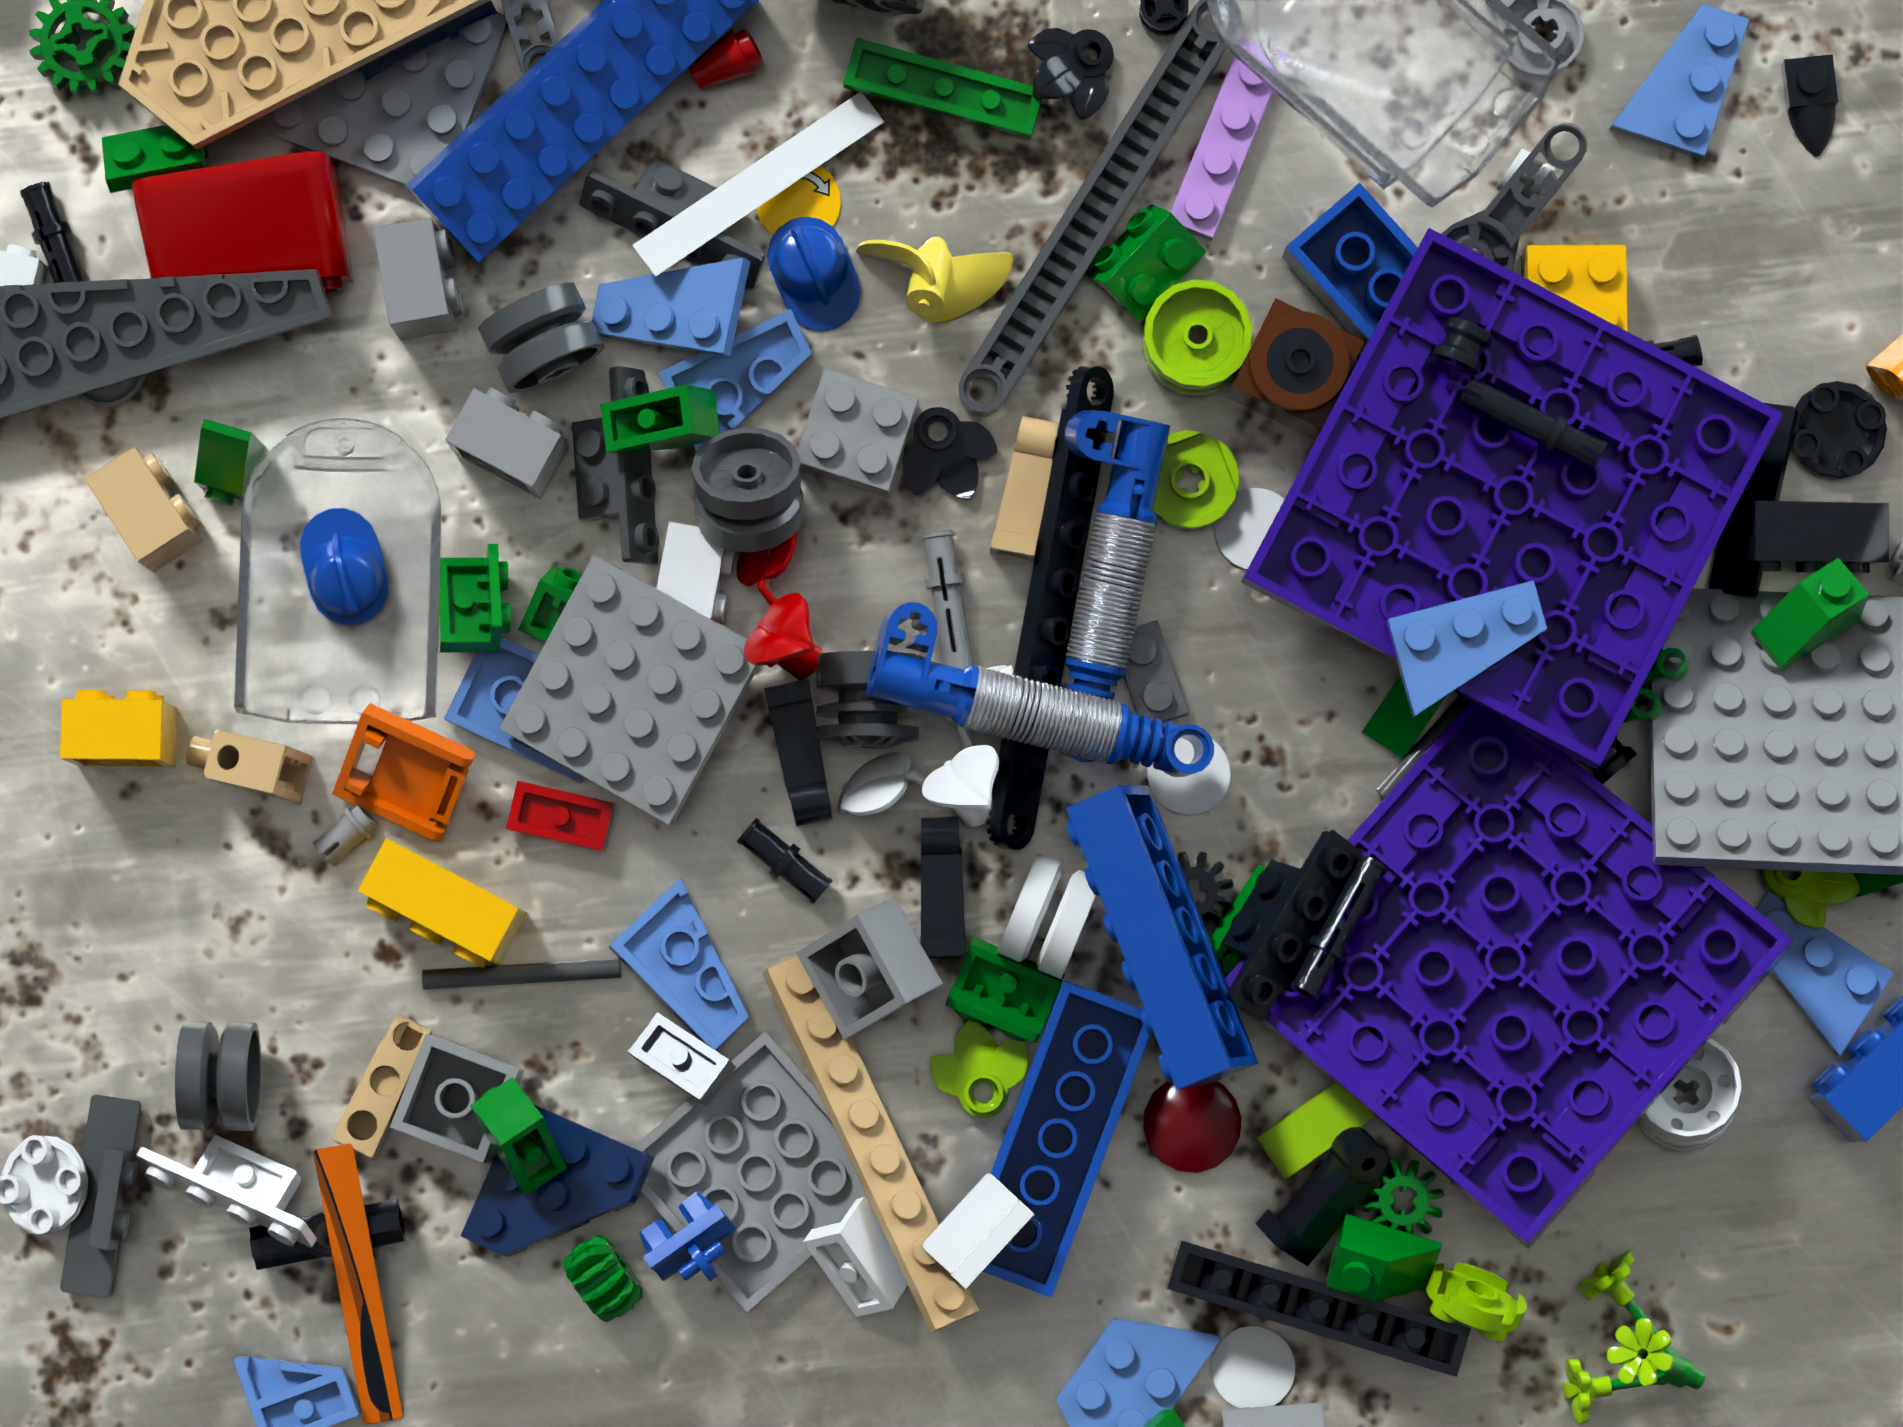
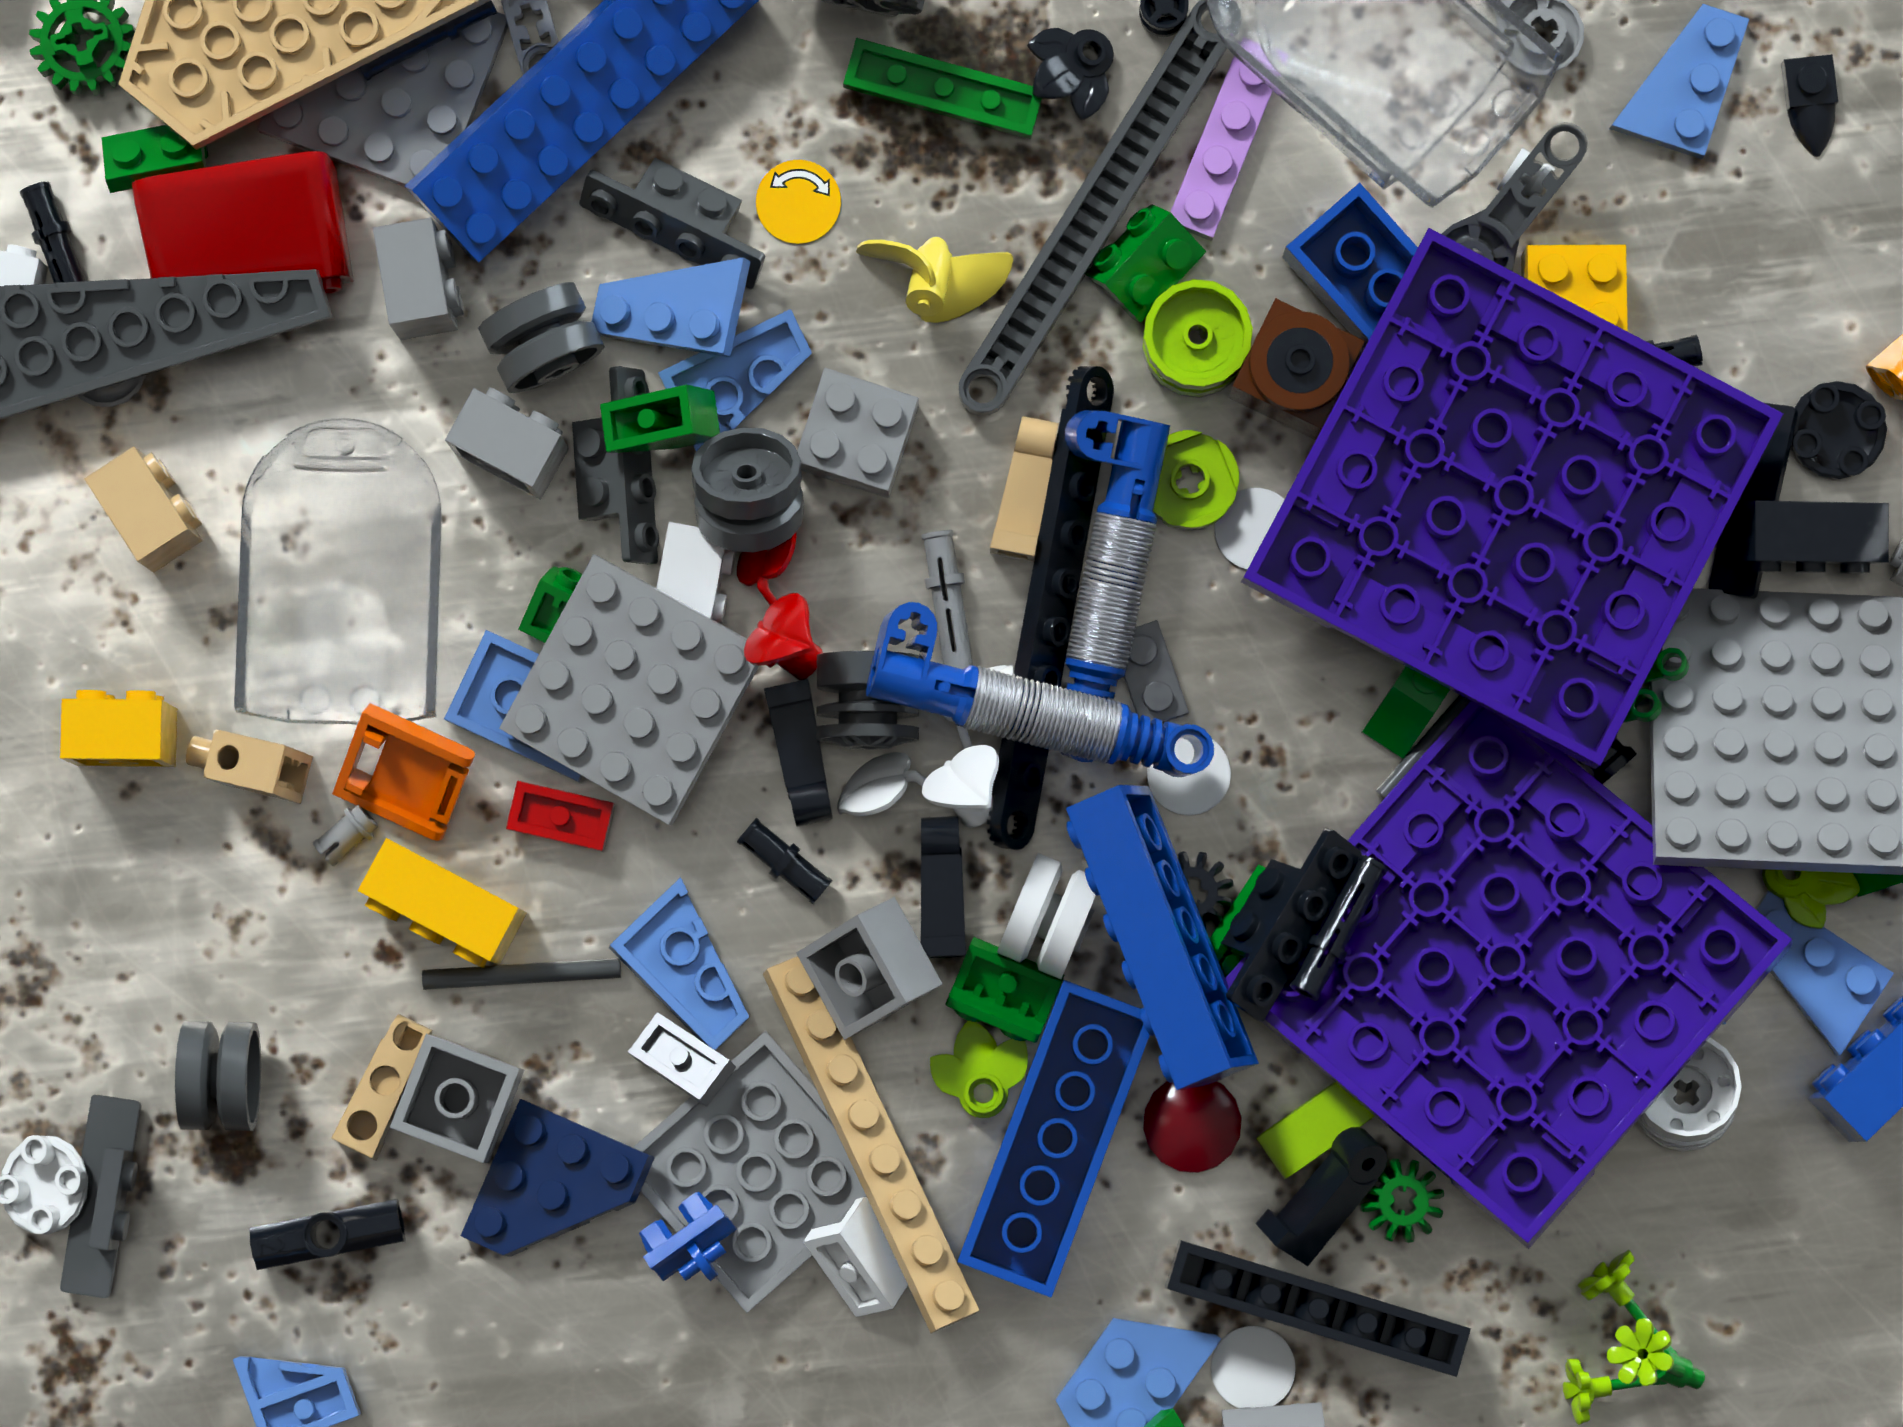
(226, 461): green slope -> none
(239, 1181): white bracket -> none
(344, 566): blue piece -> none
(358, 1283): orange sticker -> none
(471, 603): green bracket -> none
(518, 1135): green slope -> none
(602, 1278): green gear -> none
(727, 59): red cone -> none
(758, 183): white sticker -> none
(814, 273): blue piece -> none
(947, 461): black plate -> none
(977, 1229): white panel -> none
(1379, 1260): green slope -> none
(1460, 639): medium blue wing -> none
(1462, 346): black wheel -> none
(1475, 1299): lime plate -> none
(1532, 423): black pin -> none
(1811, 614): green slope -> none

